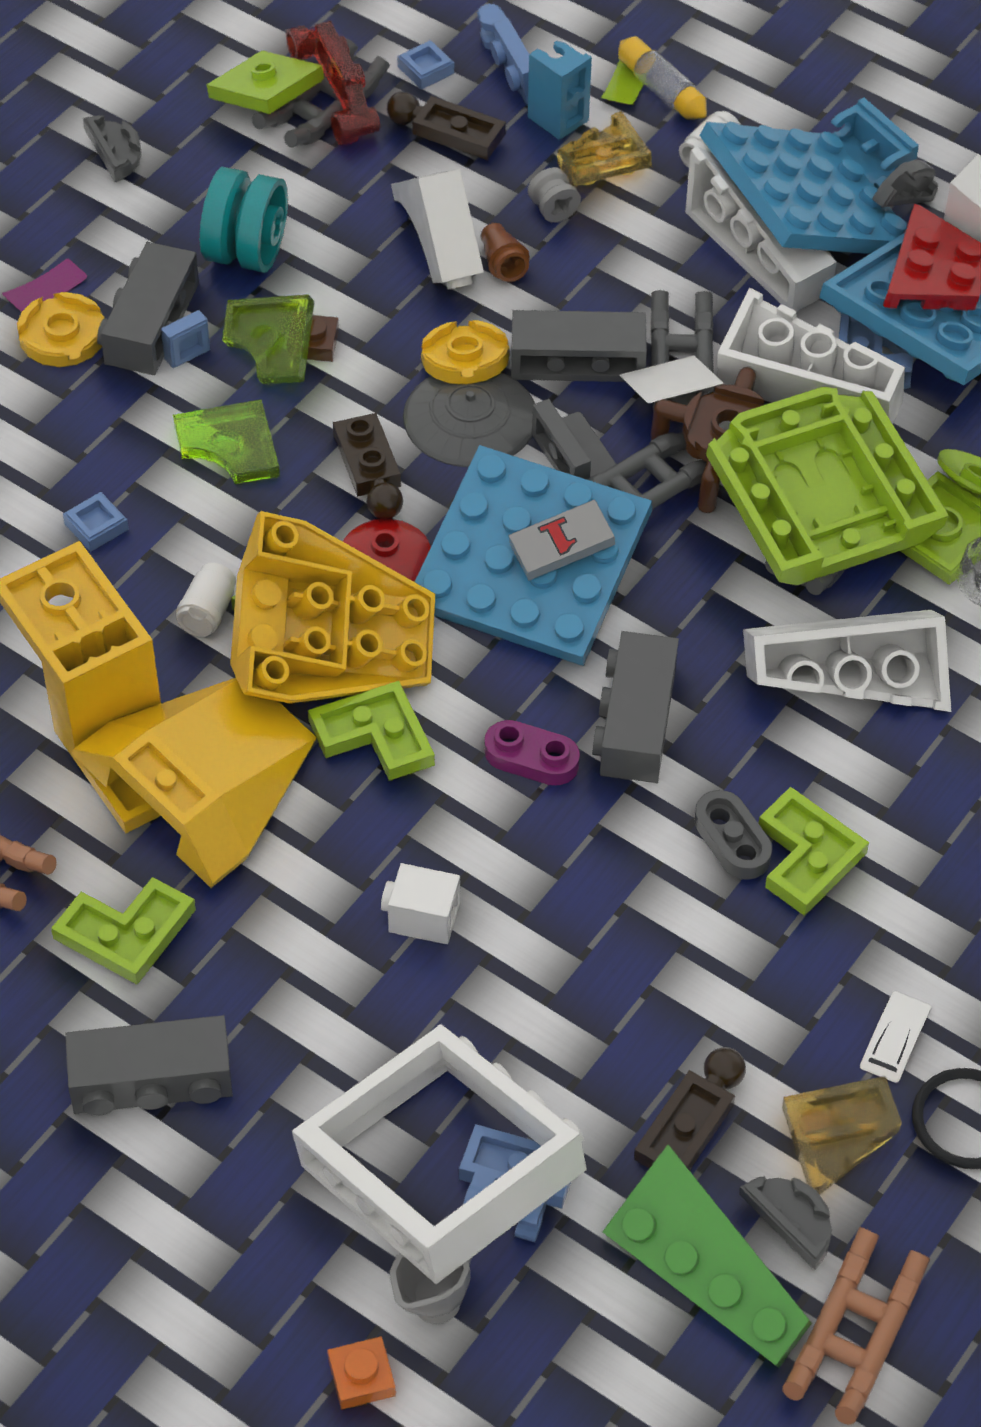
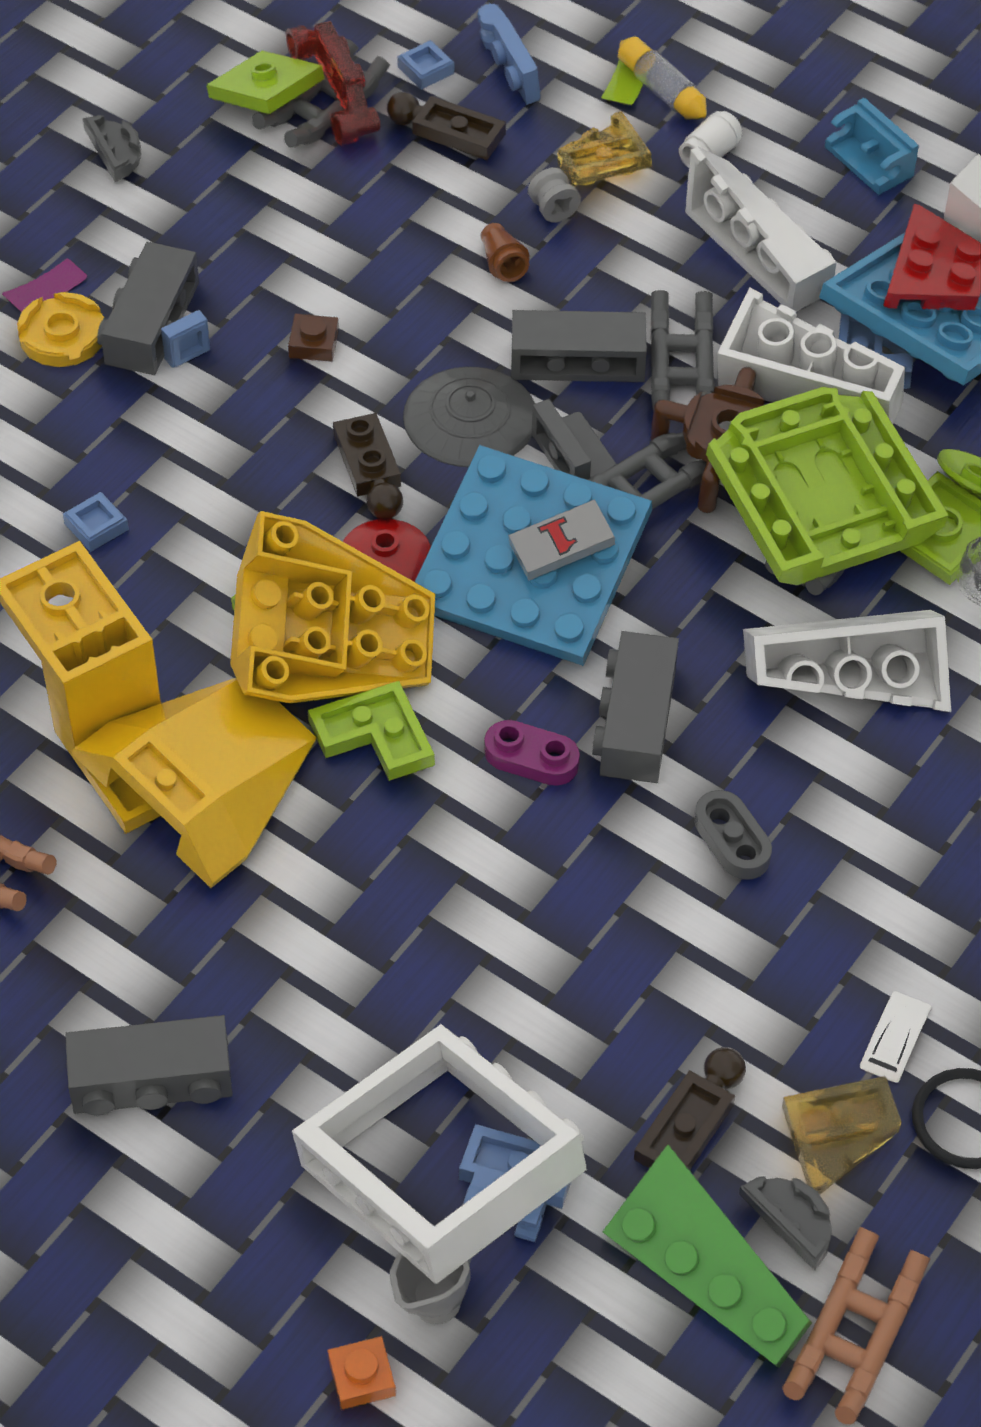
(127, 940): lime plate -> none
(206, 600): white piece -> none
(232, 437): clear neon green tile -> none
(243, 219): teal wheel -> none
(274, 333): clear neon green tile -> none
(422, 903): white brick -> none
(443, 225): white arch -> none
(465, 352): yellow tile -> none
(559, 89): dark azure hinge -> none
(671, 379): white sticker -> none
(804, 187): dark azure plate -> none
(819, 848): lime plate -> none
(907, 185): dark grey plate -> none

